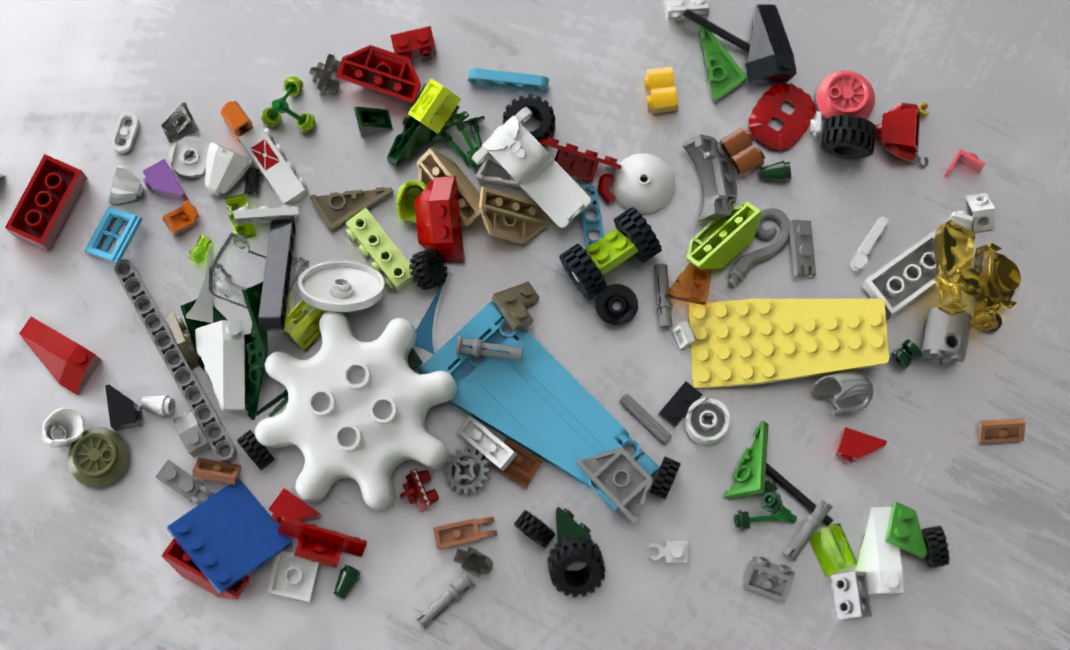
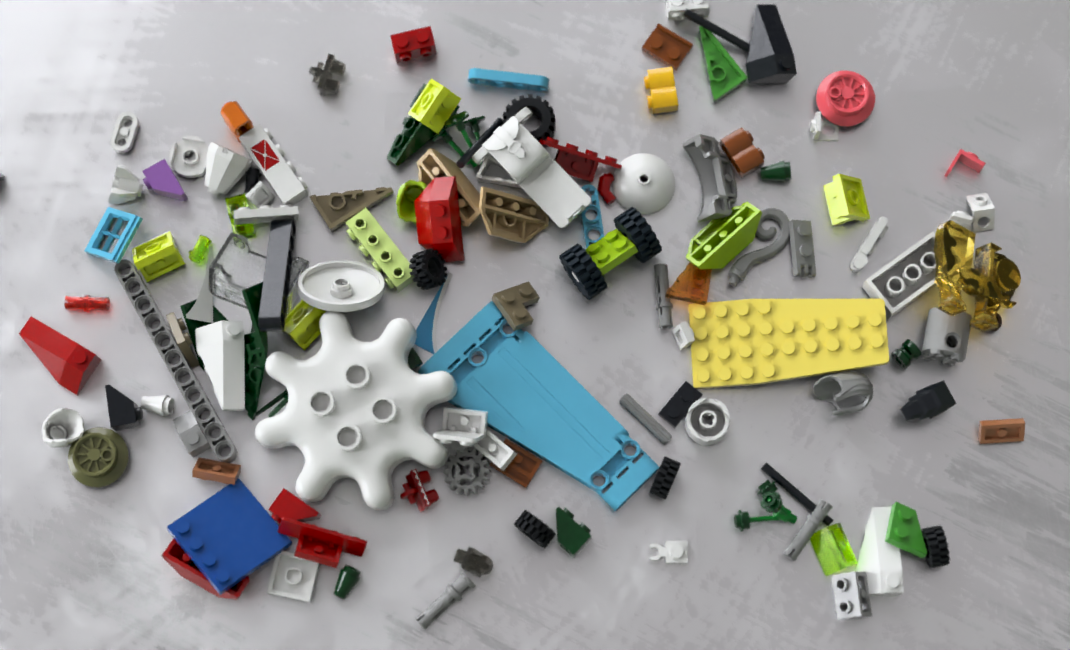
(46, 202): red brick -> none
(87, 303): none -> clear red pin
(157, 256): none -> neon yellow bracket
(179, 124): clear smoke slope -> none
(181, 218): orange bracket -> none
(182, 482): light grey hinge -> none
(255, 450): black tyre -> none
(259, 195): none -> white tile
(272, 115): lime plant -> none
(372, 120): dark green slope -> none
(381, 72): red wedge -> none
(462, 532): nougat hinge -> none
(463, 426): none -> white bracket
(478, 144): none -> black bar
(515, 353): light grey pin -> none
(577, 581): black tyre -> none
(619, 295): black dish -> none
(619, 480): light grey wing -> none
(667, 47): none -> dark orange plate
(752, 467): bright green wing -> none
(769, 578): light grey bracket -> none
(794, 124): red piece -> none
(846, 200): none -> neon yellow bracket
(848, 137): black tyre -> none
(857, 445): red slope -> none
(901, 131): red torso -> none
(928, 402): none -> black connector

